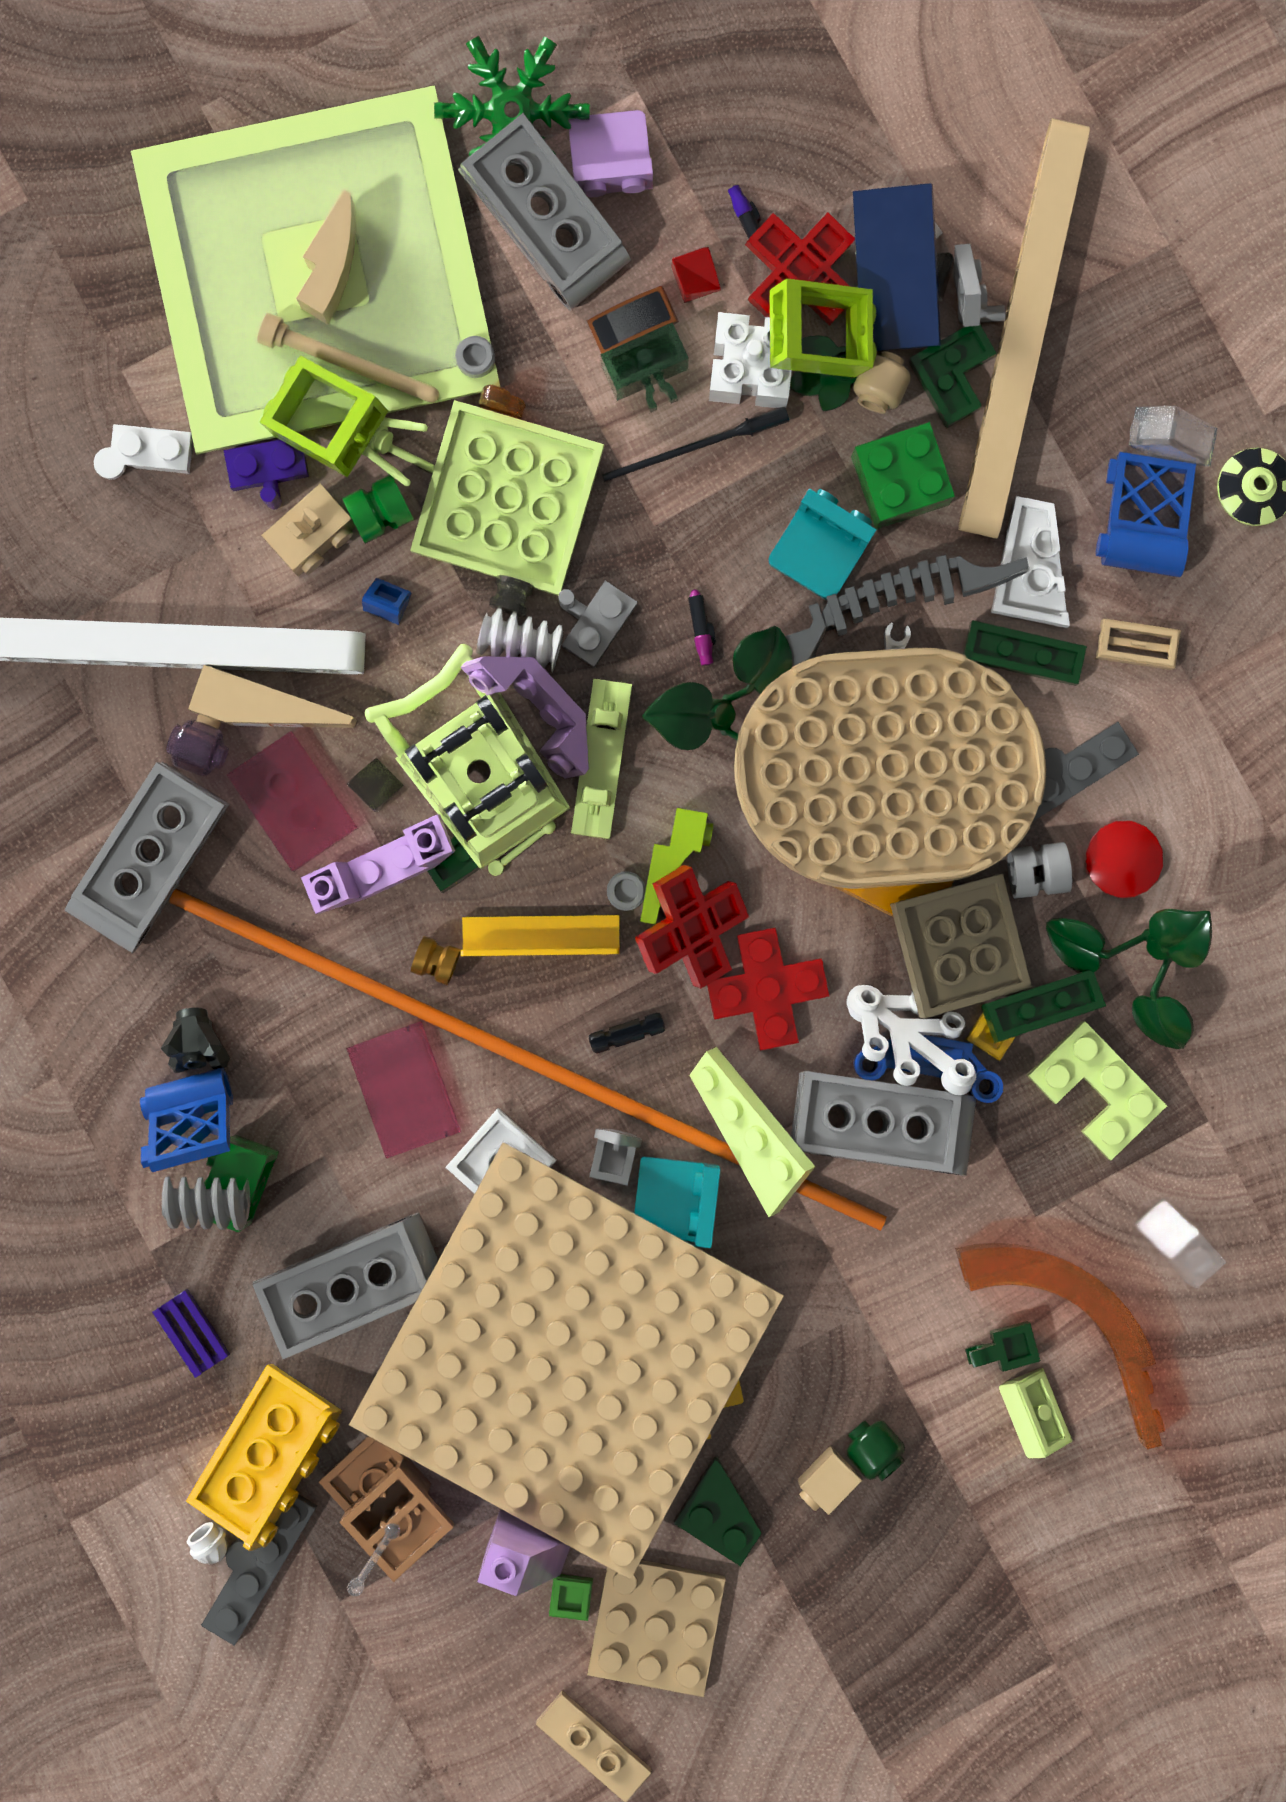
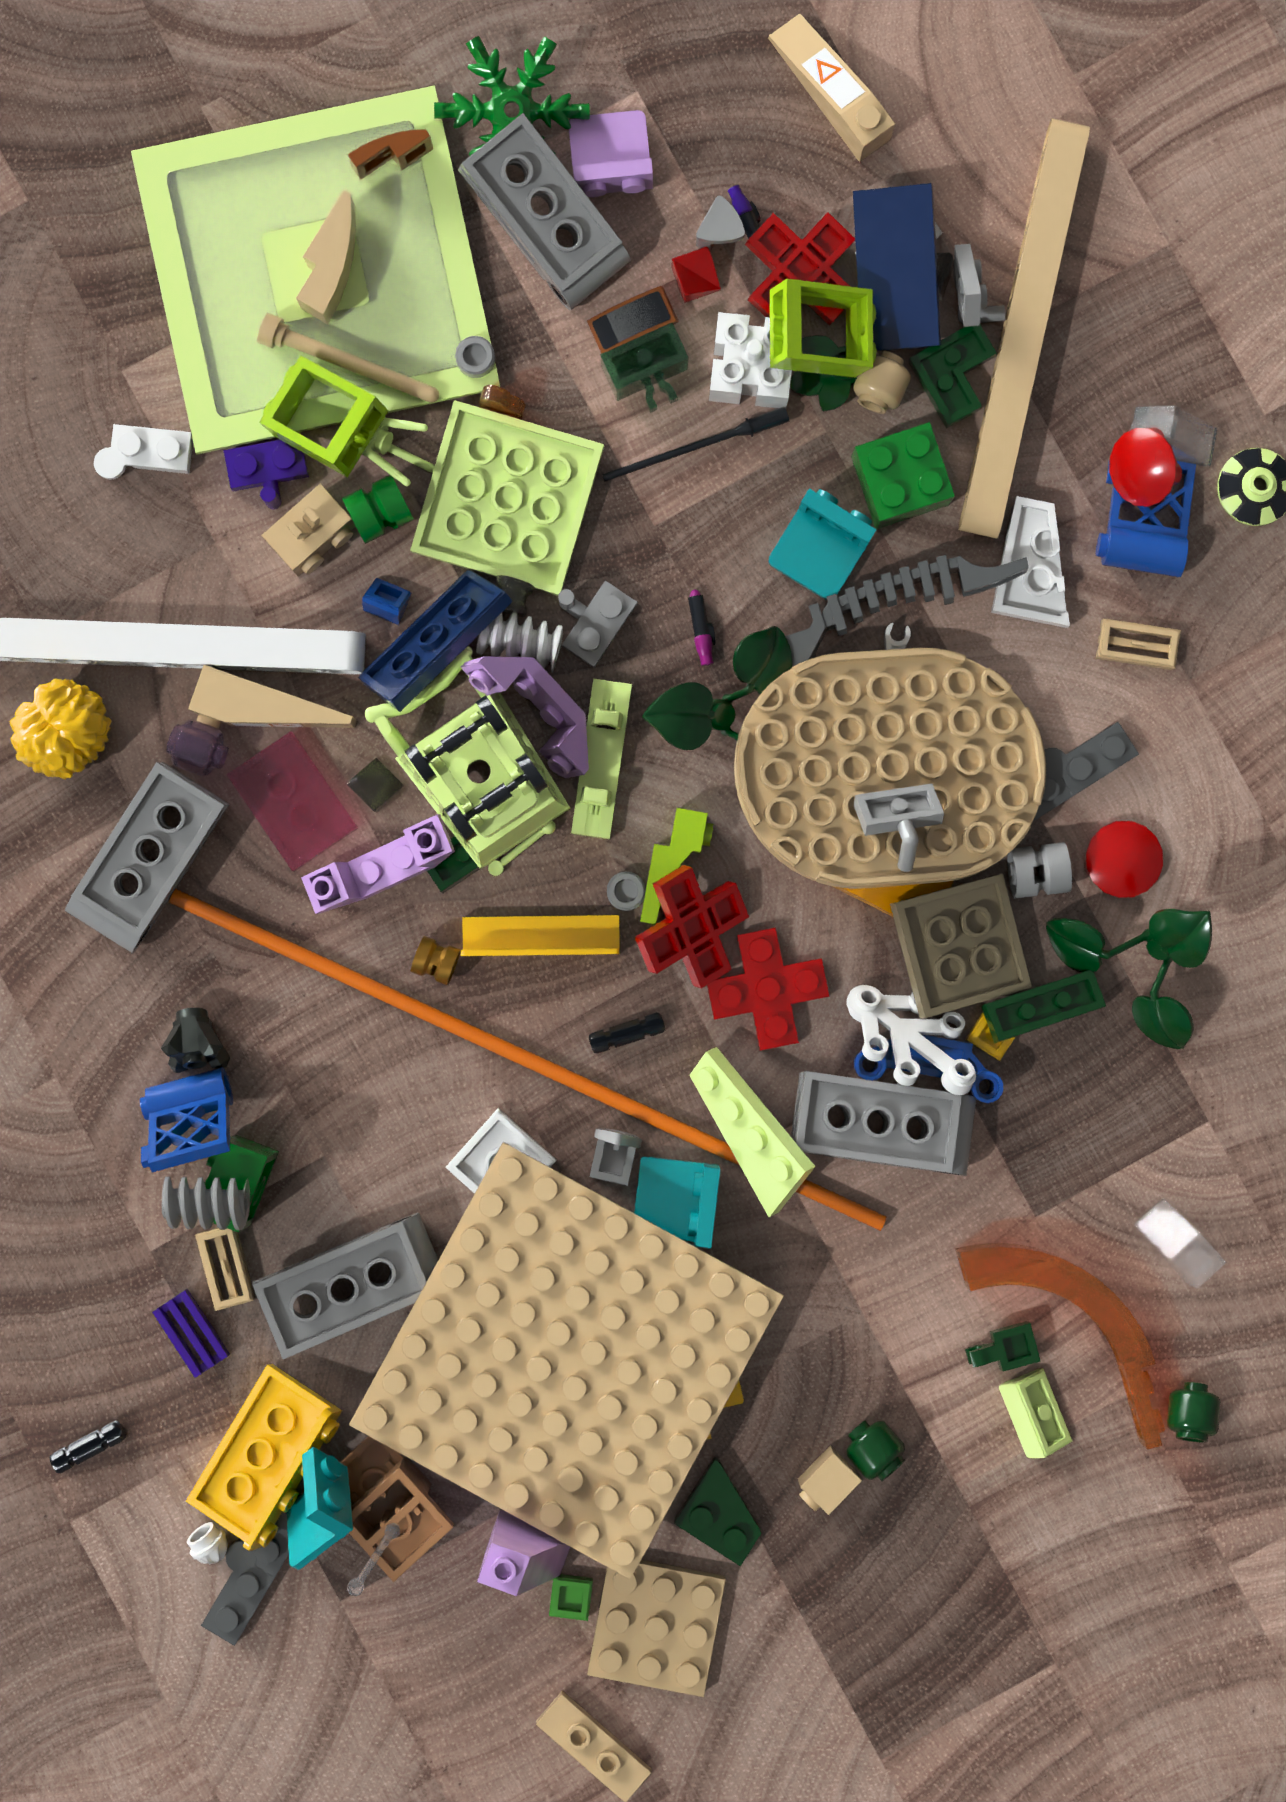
(60, 729): none -> yellow hair
(87, 1447): none -> black axle
(240, 1263): none -> tan tile
(323, 1510): none -> teal bracket
(402, 146): none -> dark orange slope
(403, 1089): clear pink piece -> none
(435, 639): none -> dark blue tile
(720, 225): none -> light grey tile
(834, 87): none -> tan slope
(900, 811): none -> light grey plate
(1024, 653): dark green plate -> none
(1128, 1097): yellowish green plate -> none
(1144, 466): none -> red dish
(1193, 1413): none -> dark green head

